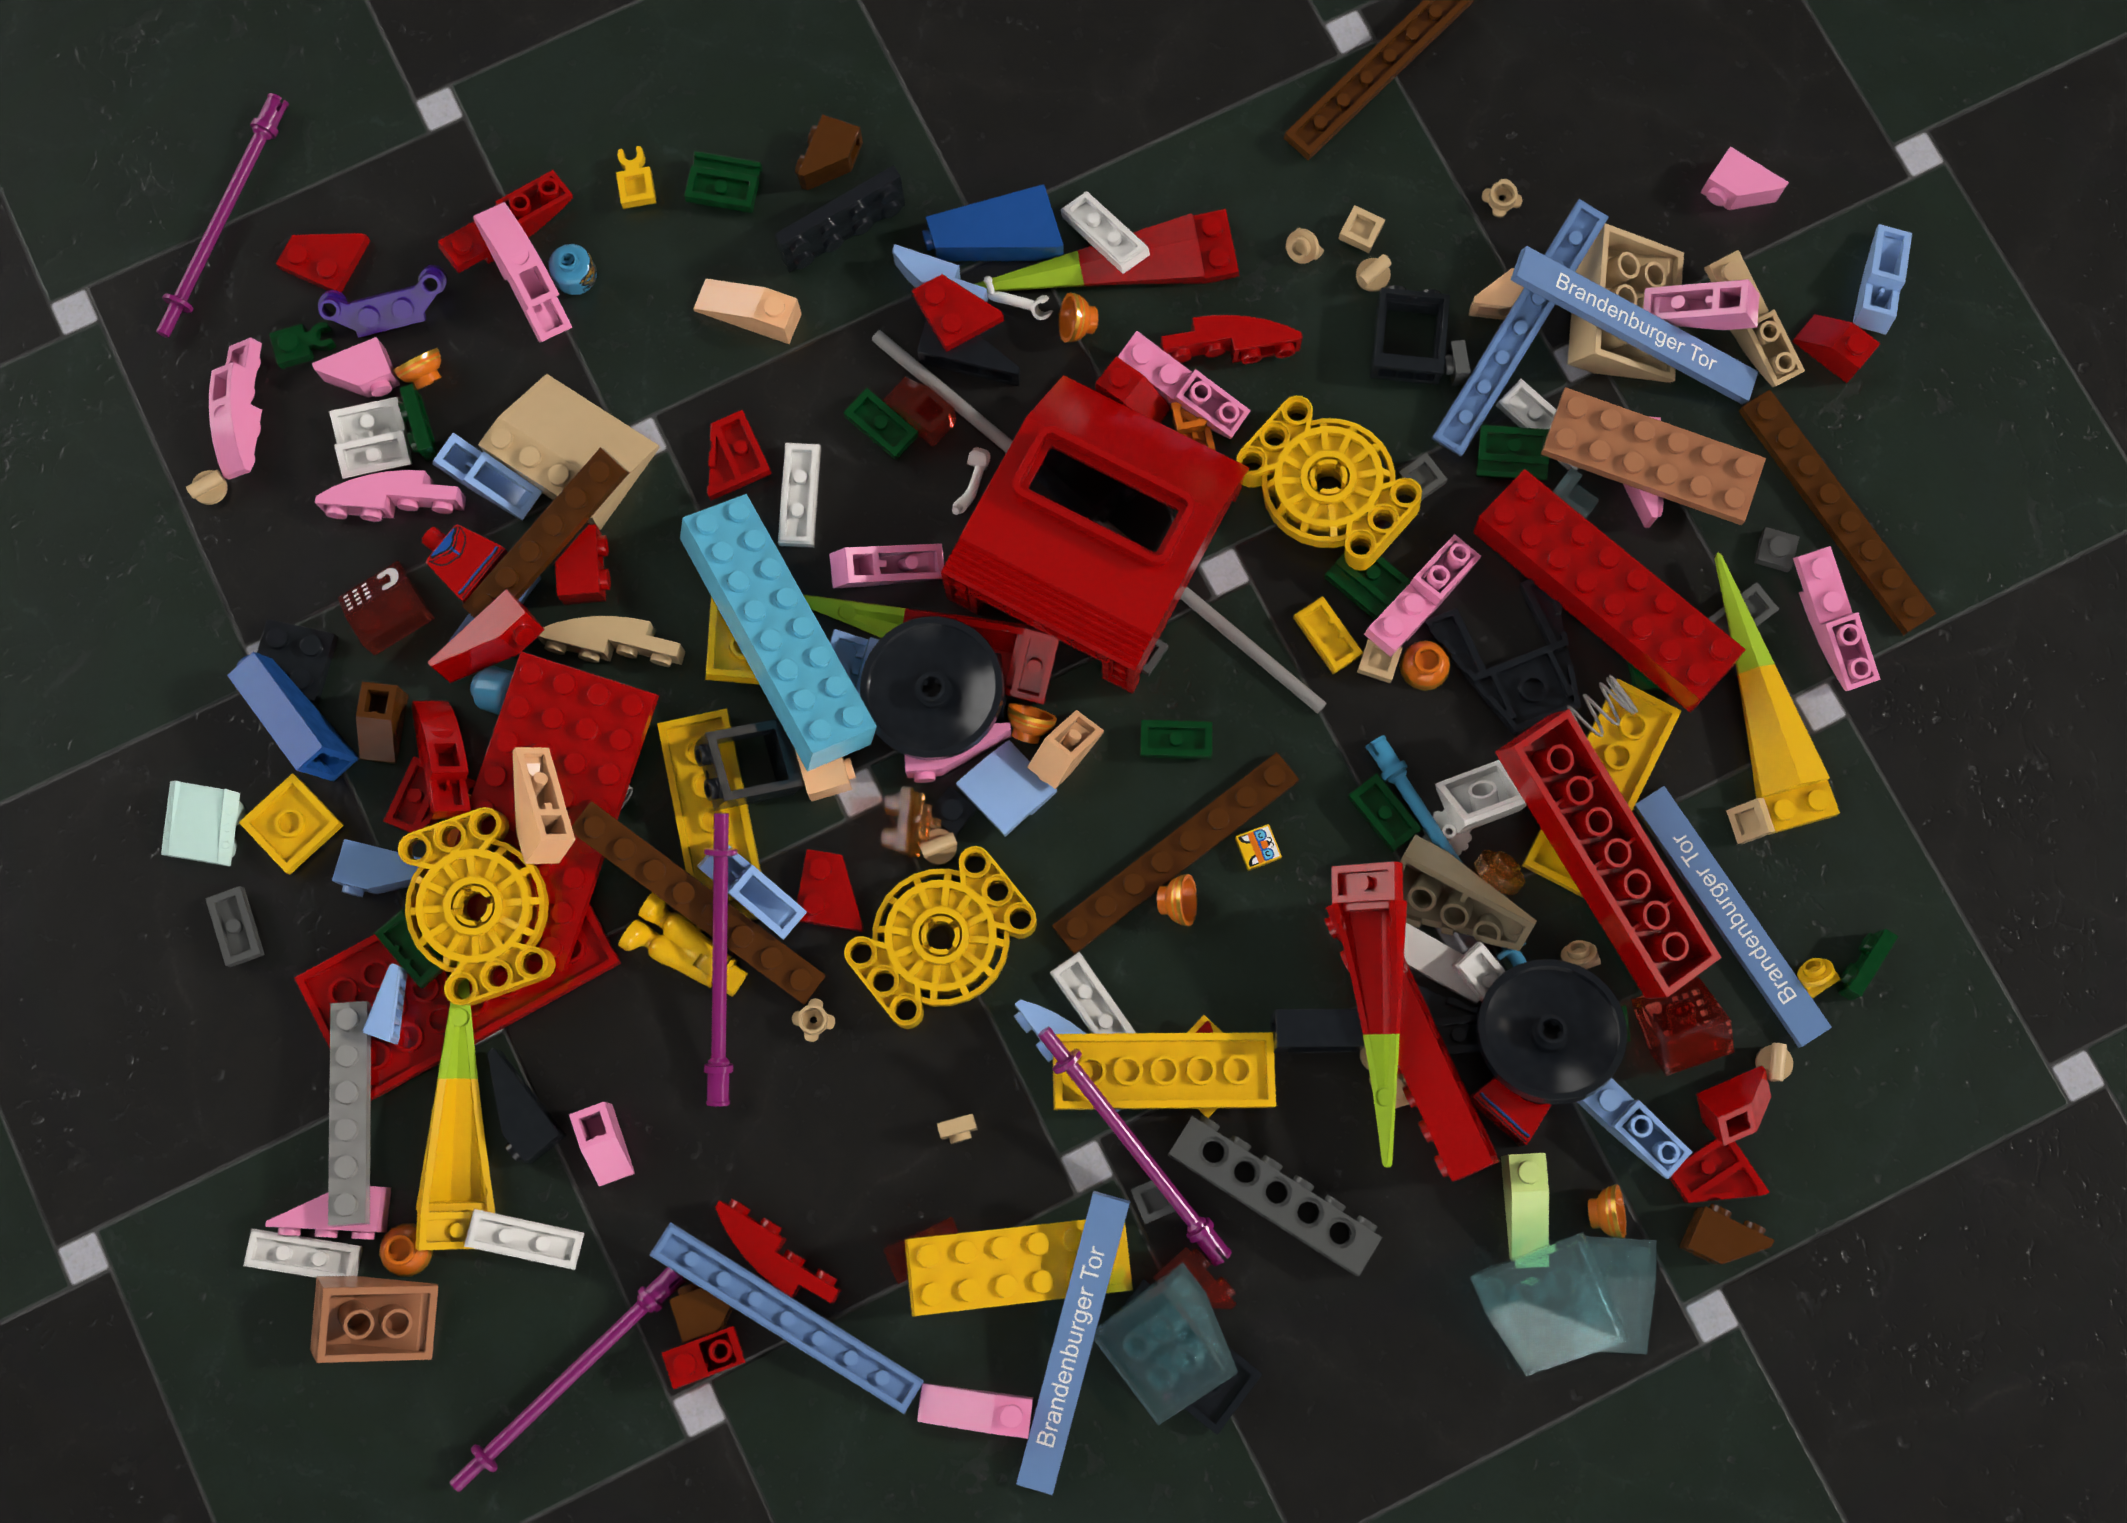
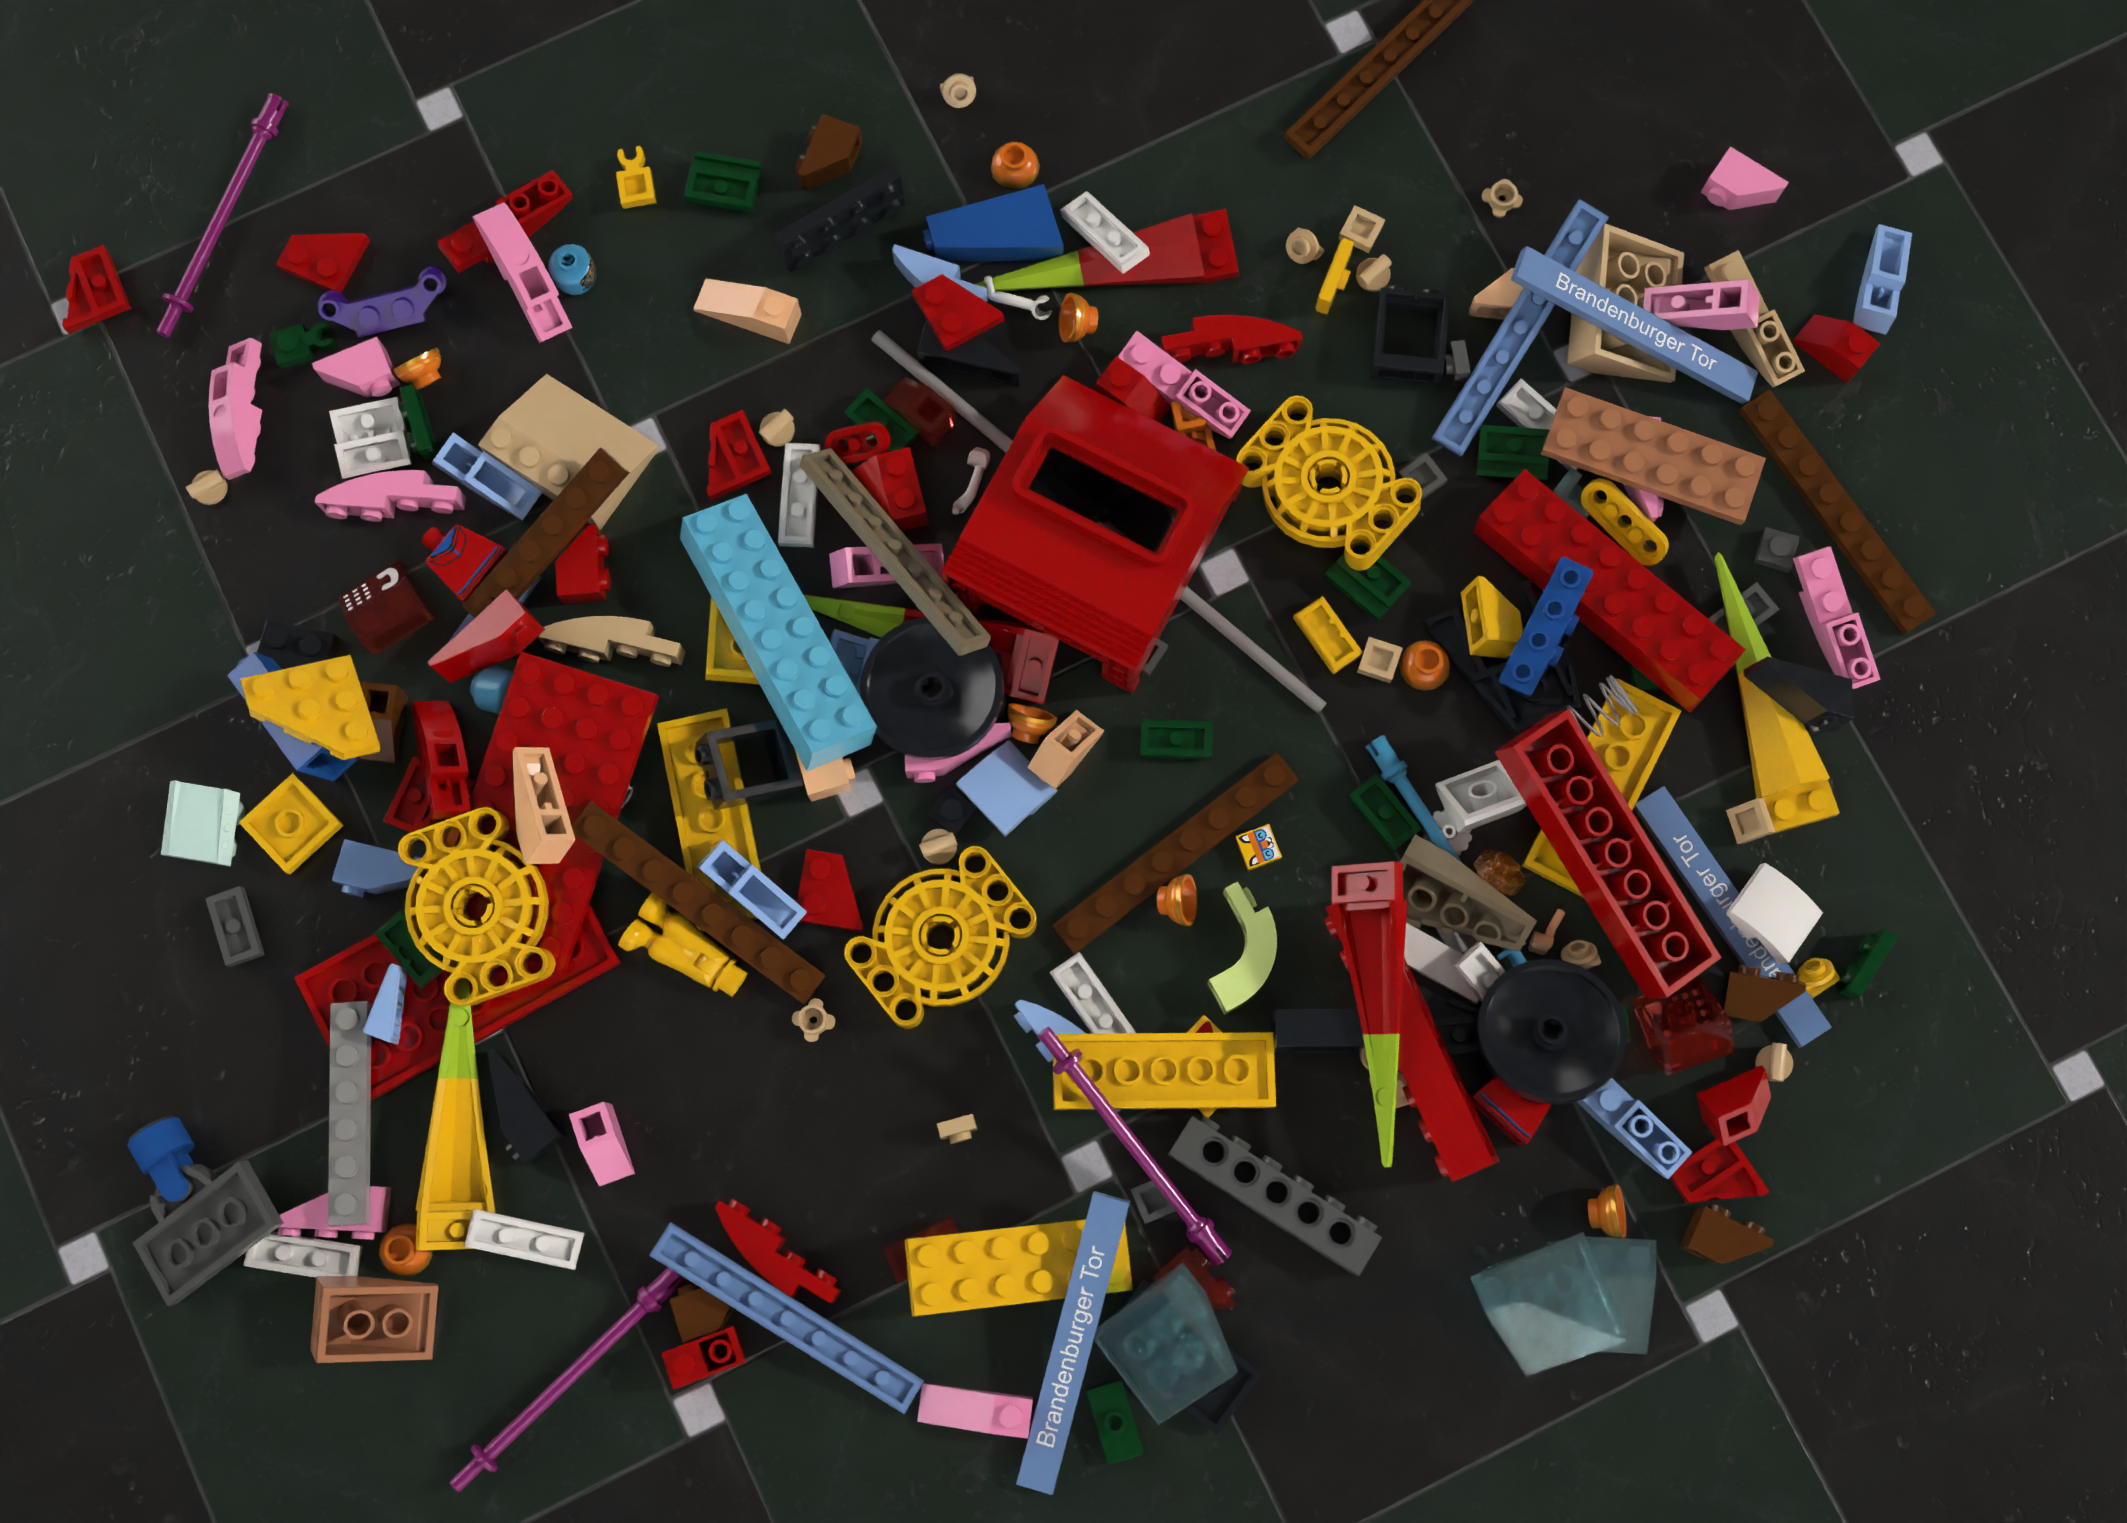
(93, 290): none -> red wing
(200, 1216): none -> dark grey plate
(317, 705): none -> yellow plate
(719, 1065): magenta bar -> none
(777, 428): none -> tan plate
(859, 441): none -> red plate
(895, 487): none -> red slope
(895, 552): none -> dark tan plate
(913, 822): clear orange hips -> none
(958, 90): none -> tan plate
(1015, 165): none -> orange piece
(1115, 1422): none -> dark green plate
(1247, 976): none -> yellowish green arch
(1336, 276): none -> yellow plate
(1422, 595): bright pink slope -> none
(1490, 620): none -> yellow slope
(1526, 1201): yellowish green slope -> none
(1540, 942): none -> light nougat hand
(1546, 627): none -> blue bracket
(1629, 536): none -> yellow plate
(1759, 996): none -> reddish brown slope
(1774, 913): none -> white slope
(1804, 692): none -> black slope

